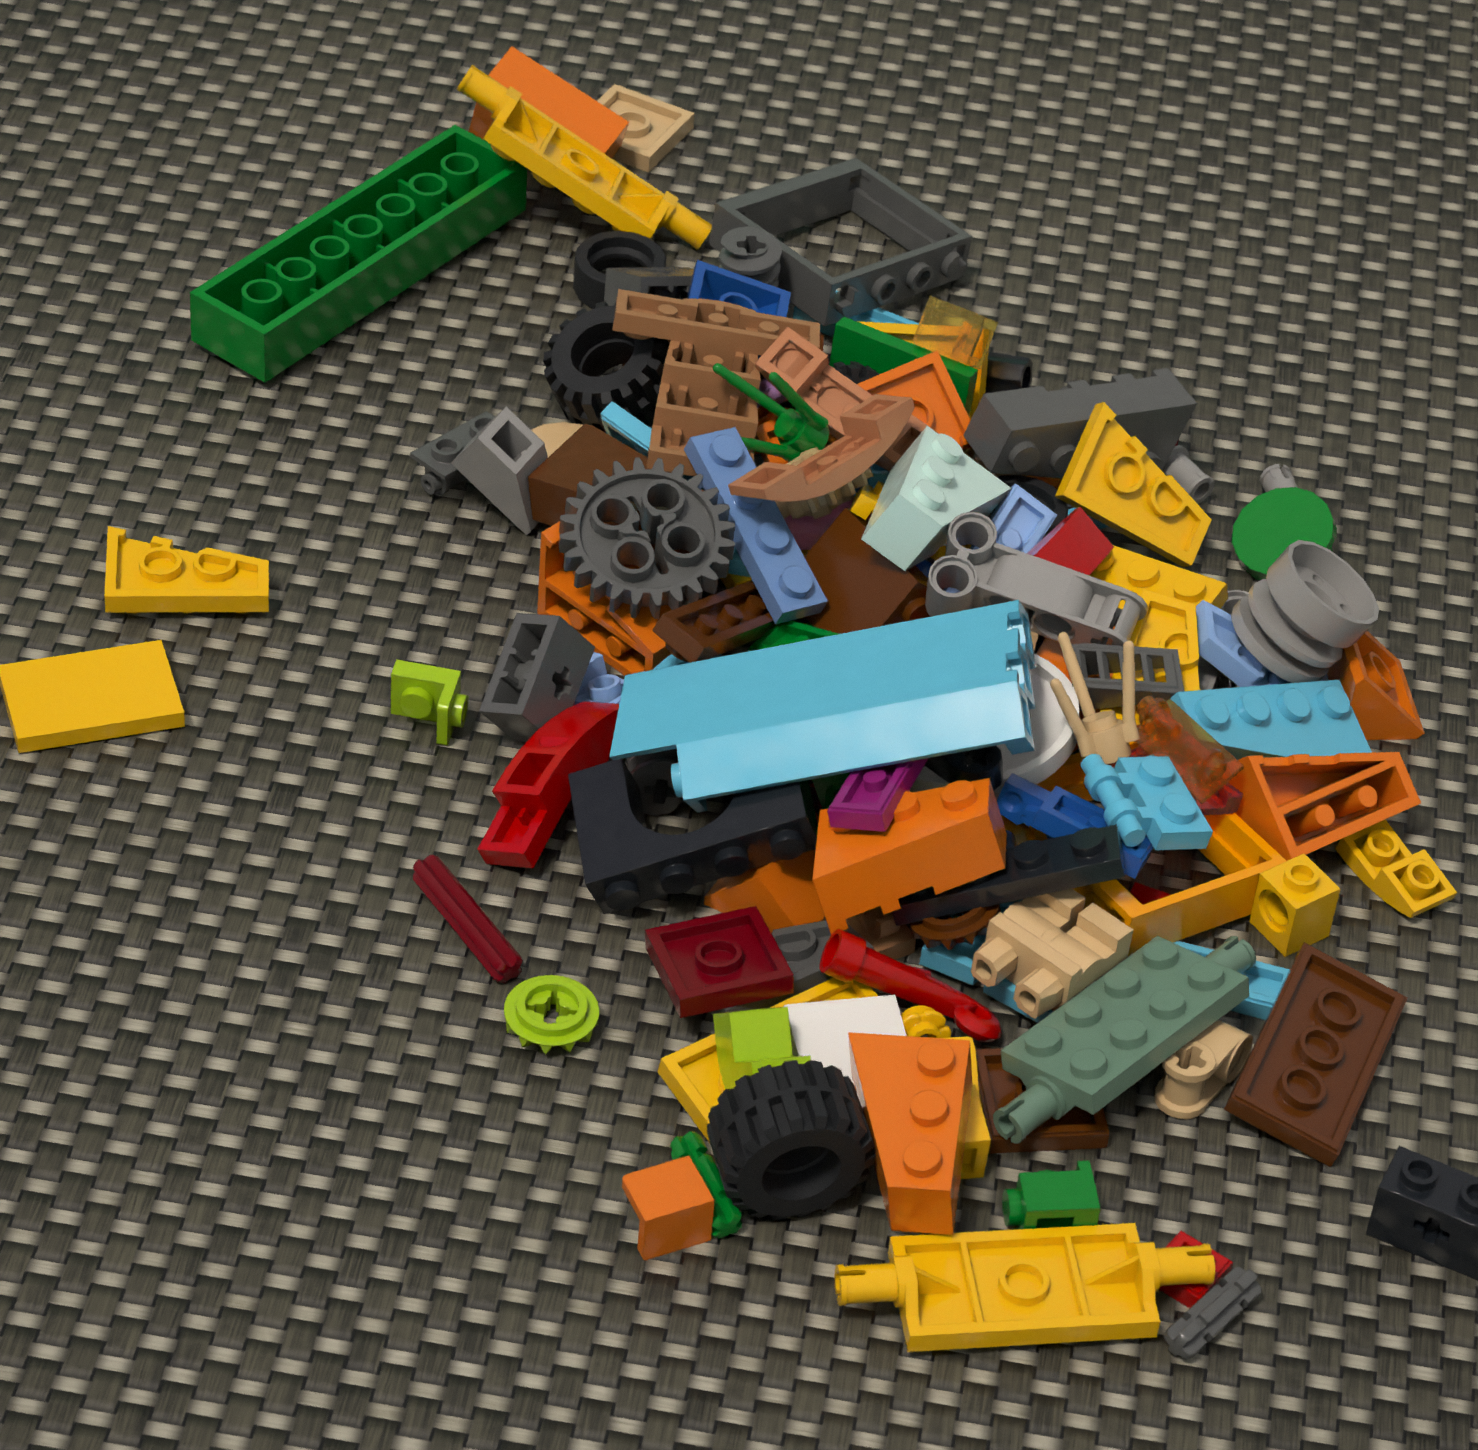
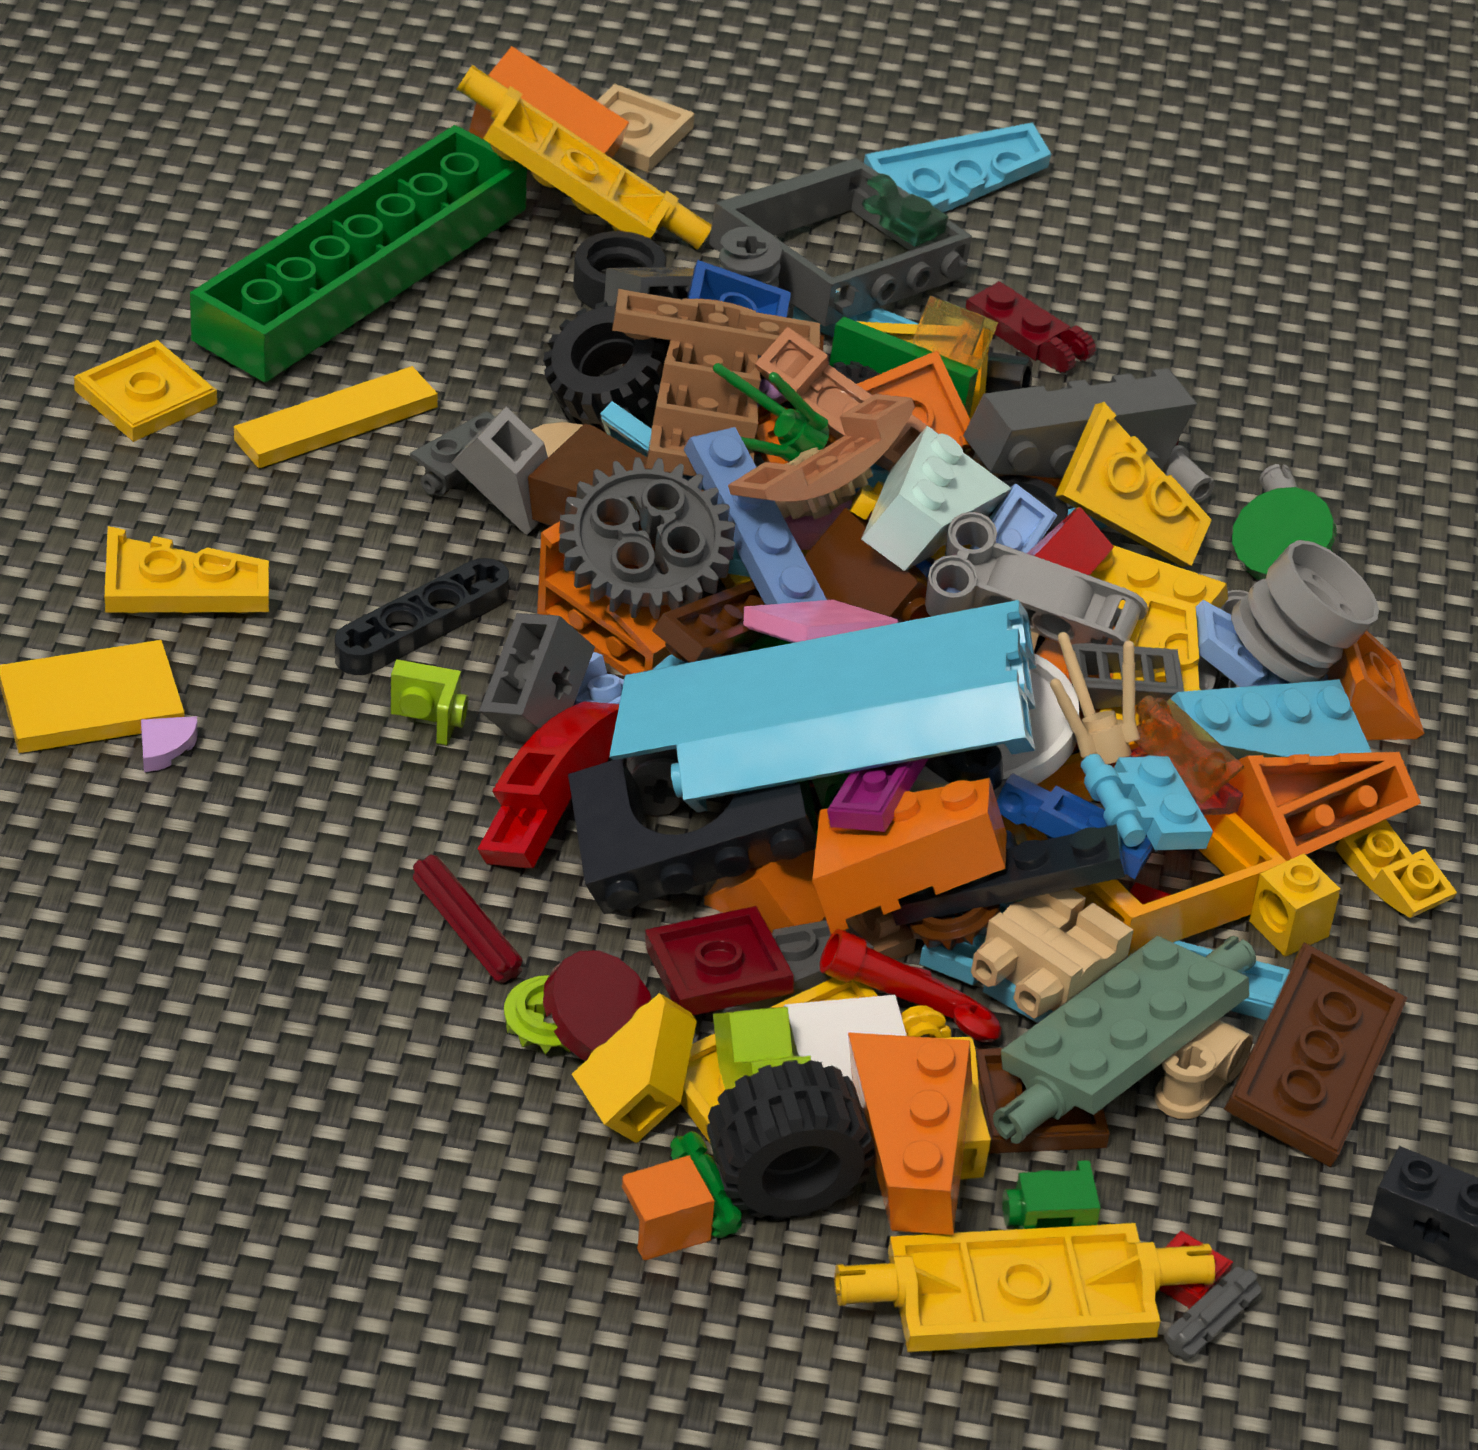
(145, 390): none -> yellow tile
(166, 739): none -> lavender tile
(335, 417): none -> yellow tile
(369, 642): none -> black beam
(592, 999): none -> dark red tile
(640, 1069): none -> yellow slope
(811, 619): none -> bright pink tile
(907, 217): none -> clear green plate
(964, 166): none -> medium azure wing
(1032, 328): none -> dark red hinge

